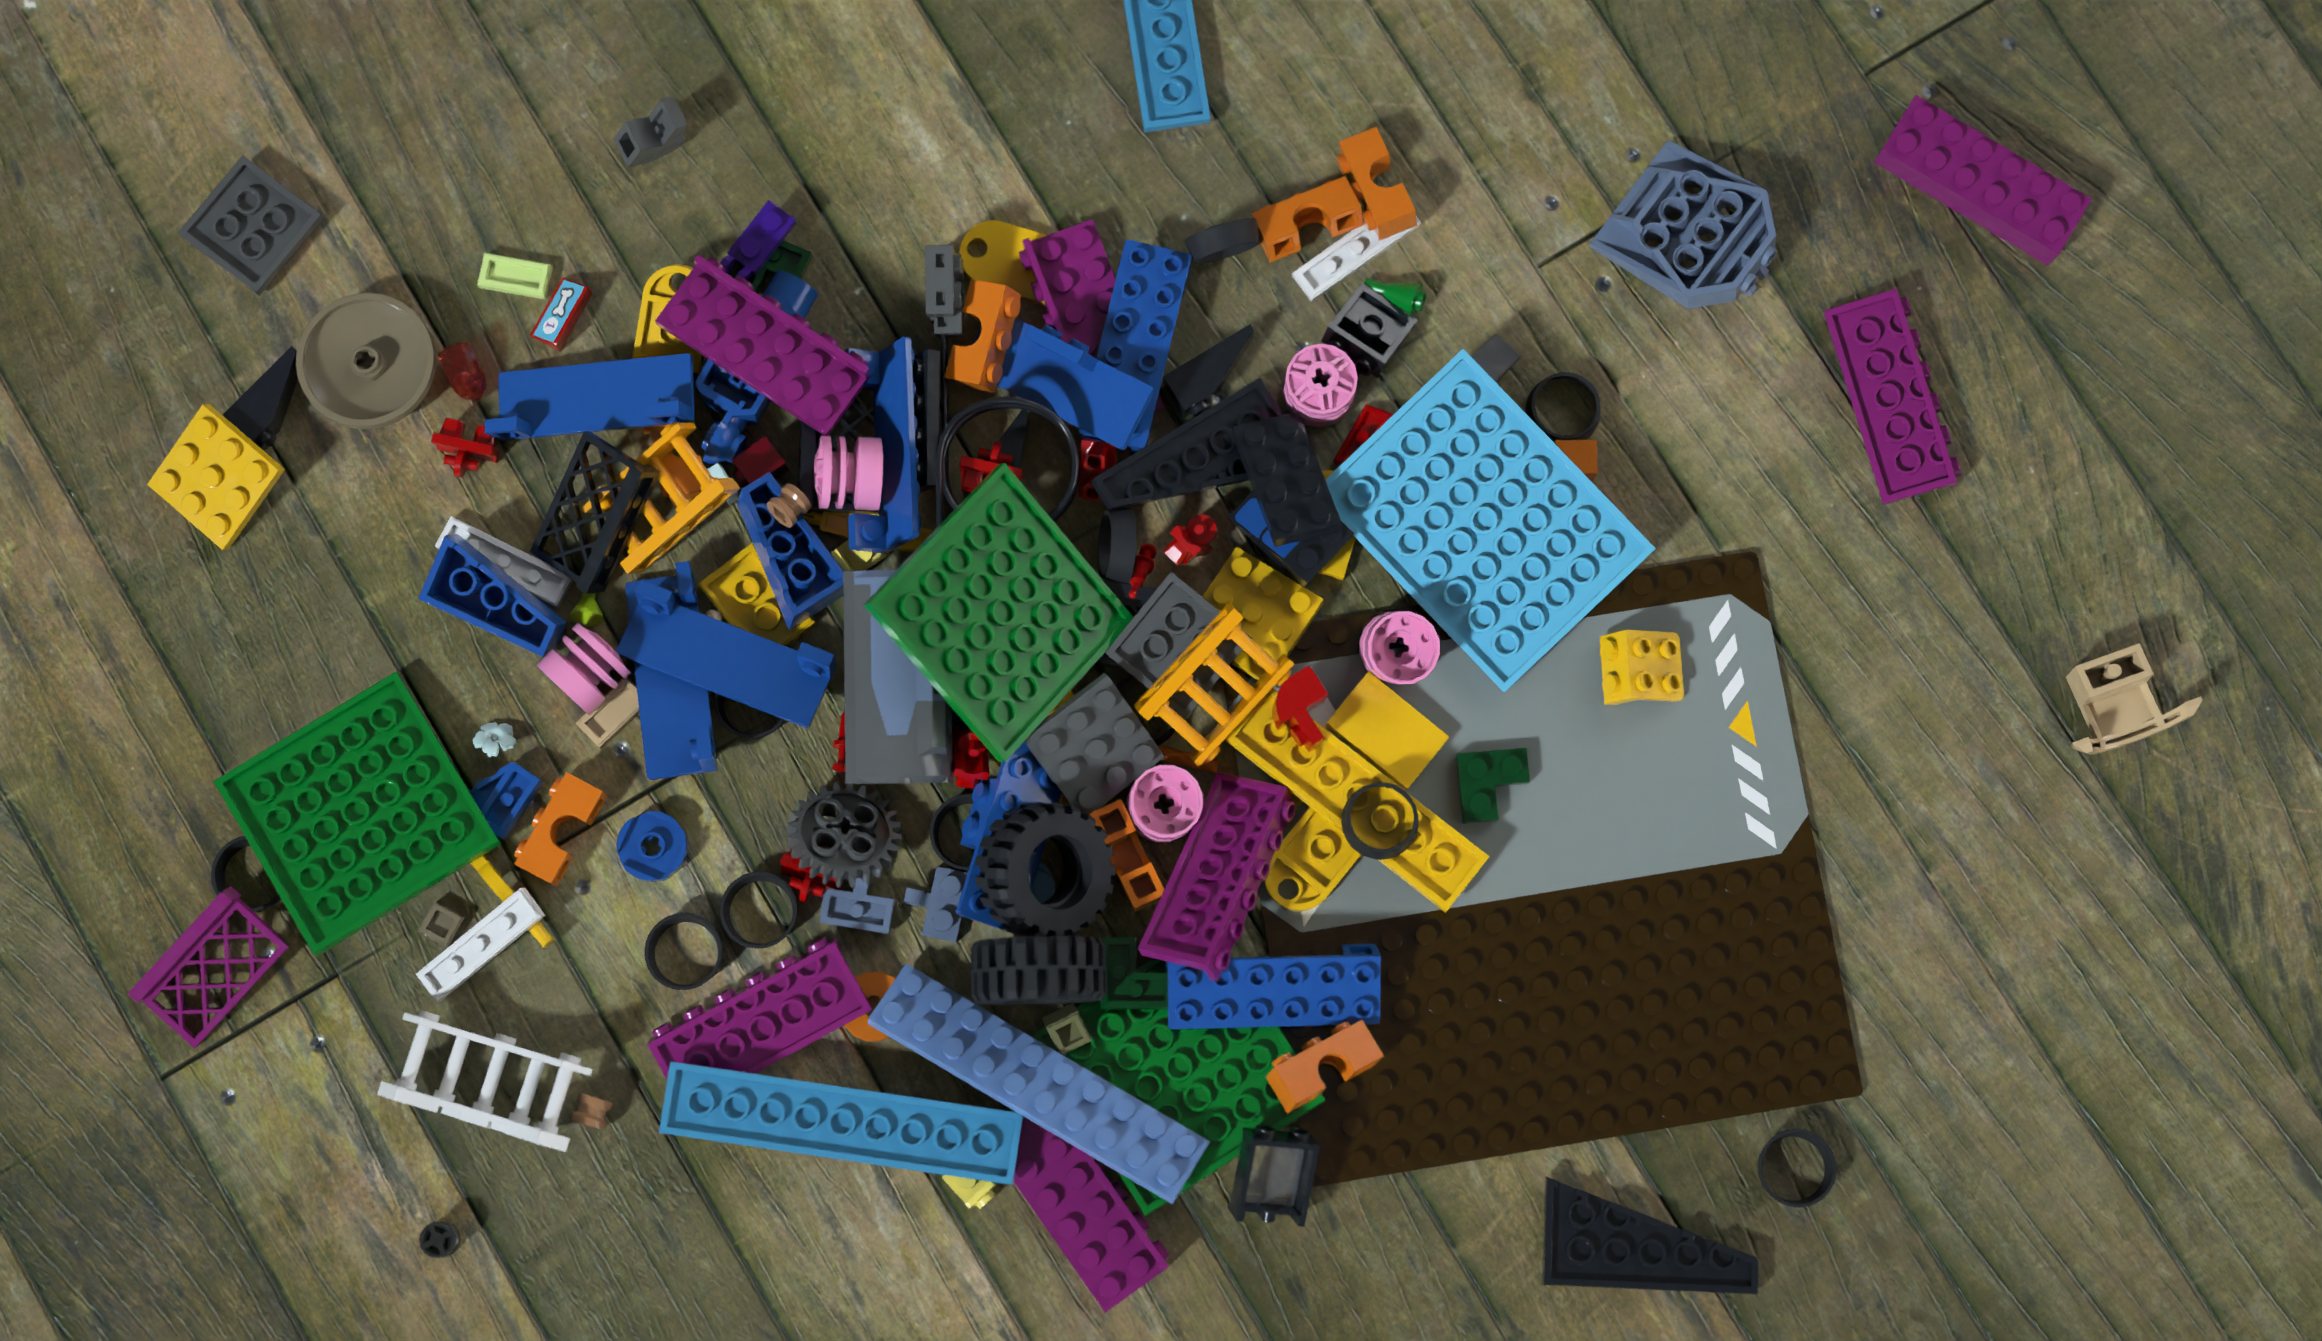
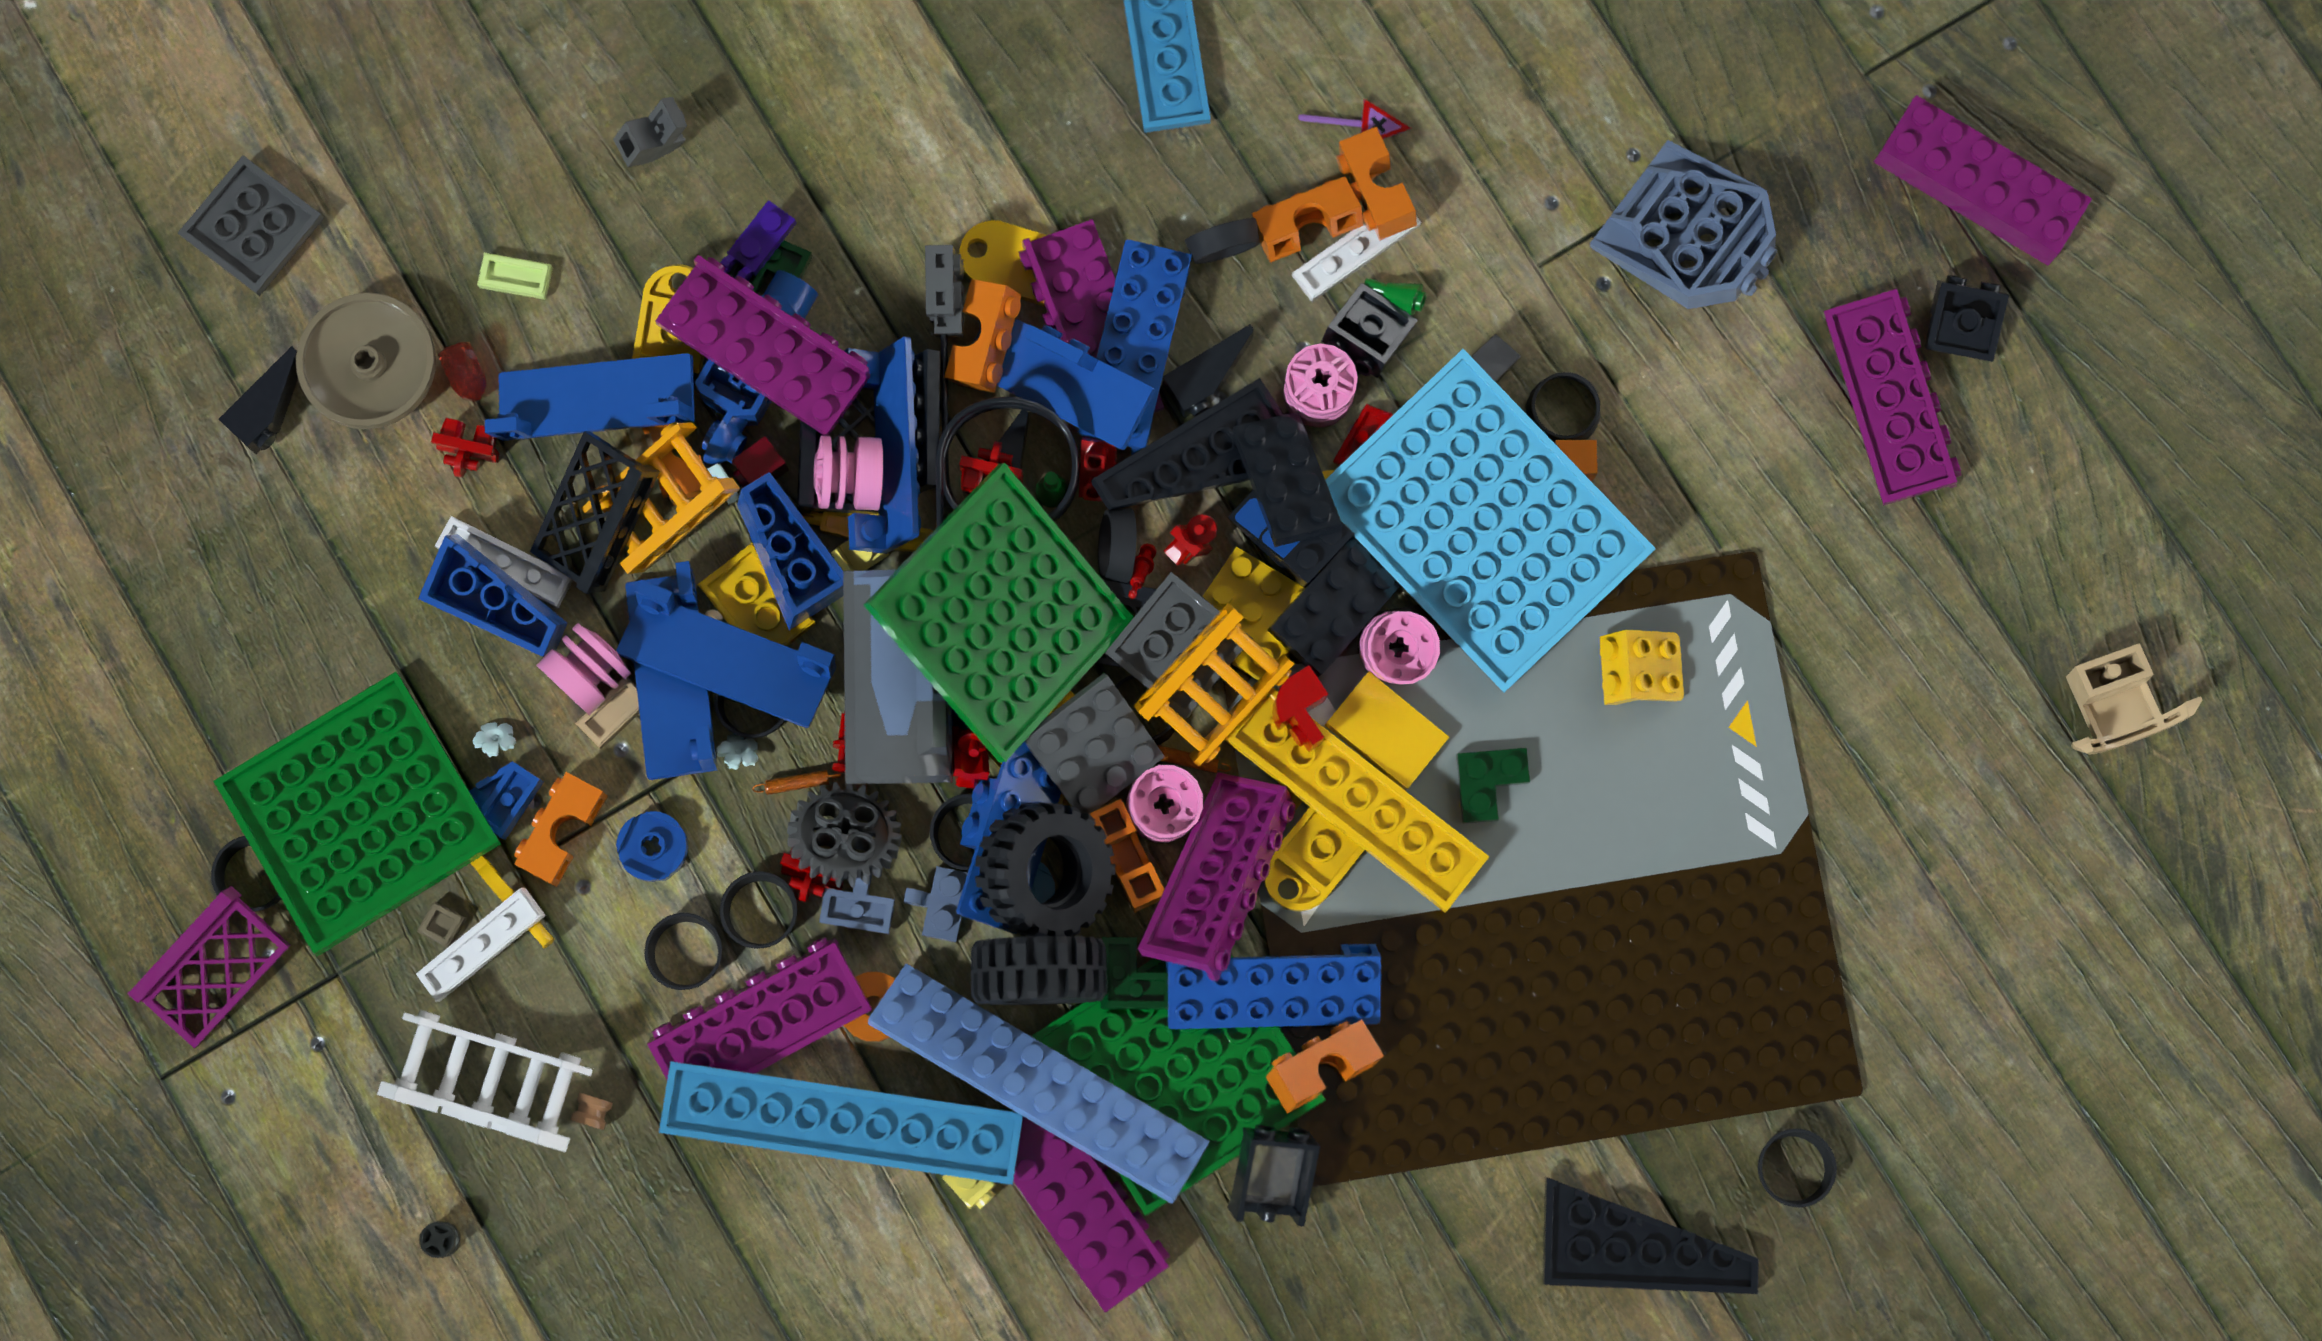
(215, 476): yellow plate -> none
(561, 313): slope -> none
(587, 611): lime rock -> none
(738, 750): none -> light aqua plant
(788, 505): medium nougat wheel -> none
(796, 782): none -> orange piece
(1051, 489): none -> green cone
(1066, 1029): olive slope -> none
(1334, 607): none -> black plate
(1364, 849): black tyre -> none
(1371, 117): none -> piece
(1966, 318): none -> black plate

